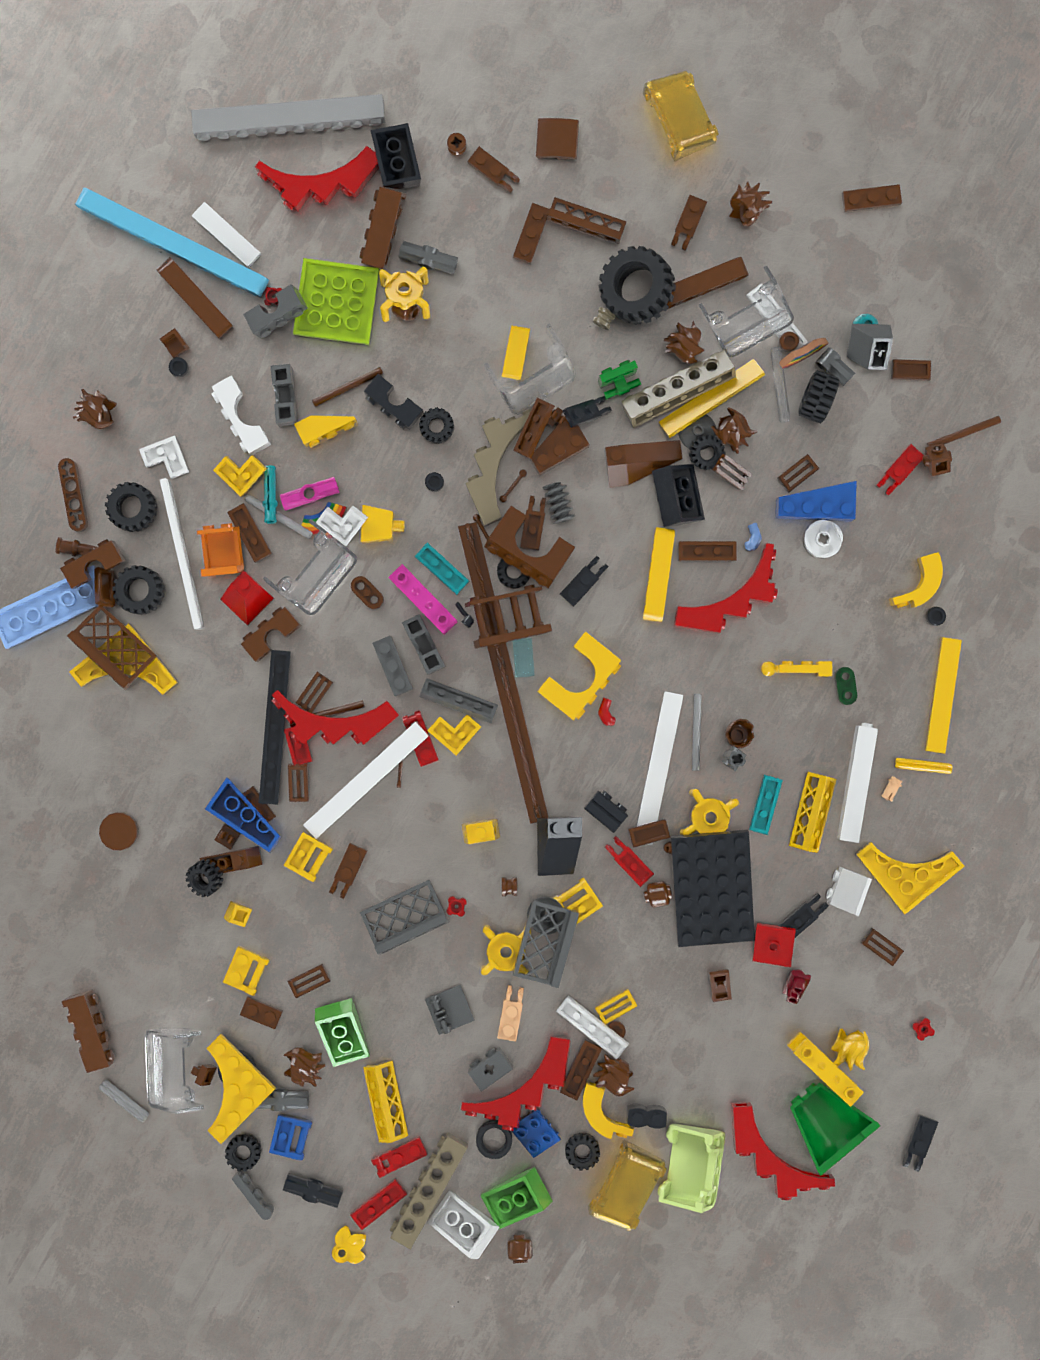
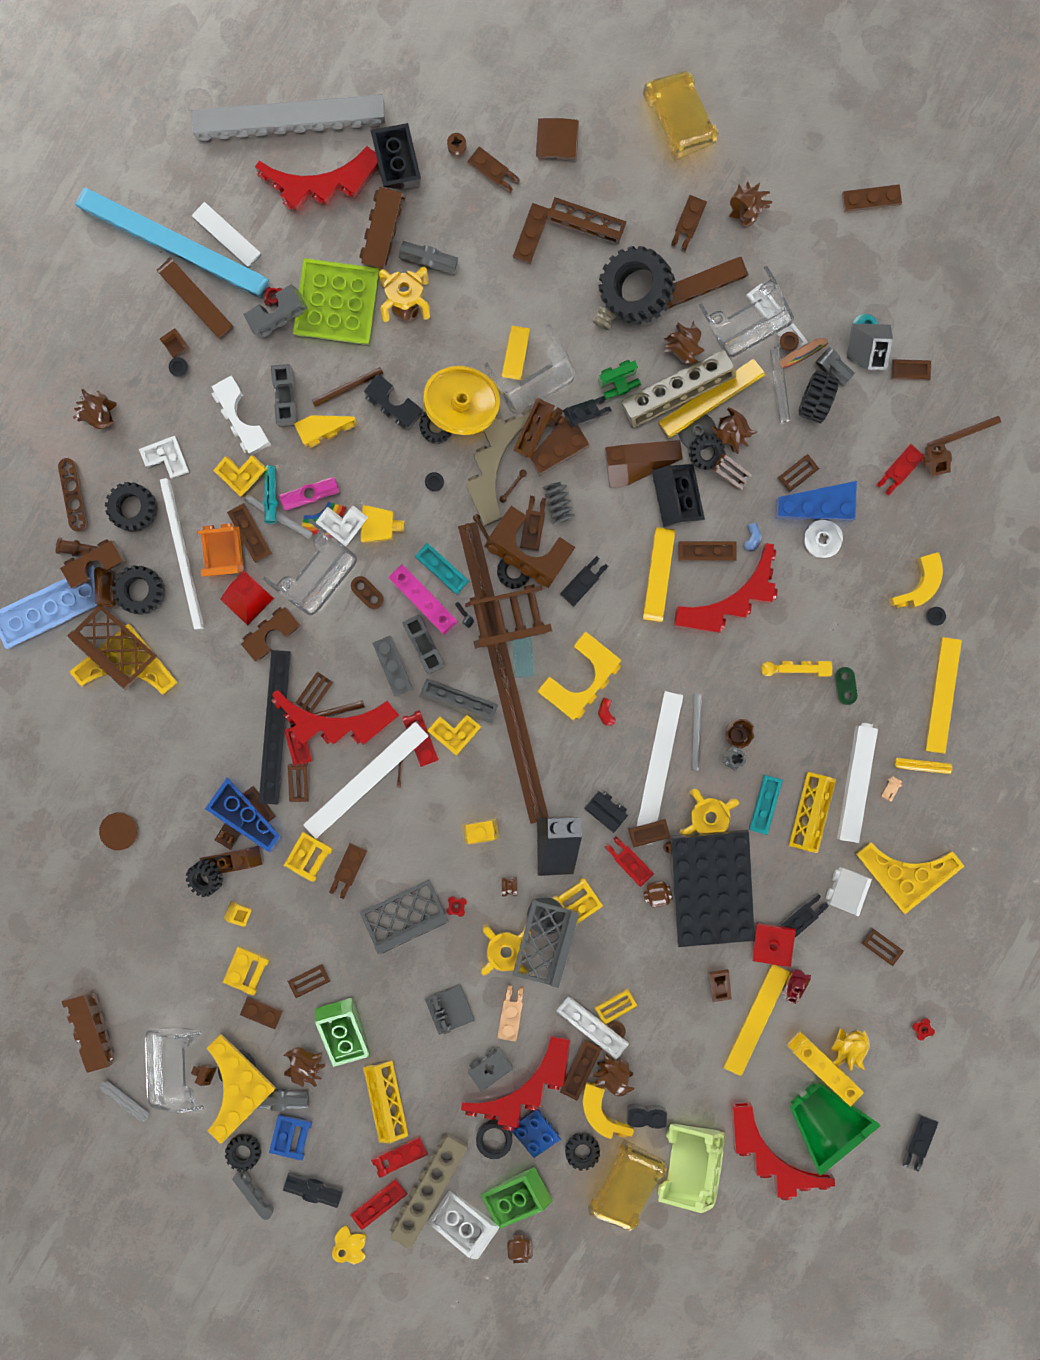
(461, 400): none -> yellow dish
(756, 1019): none -> yellow tile

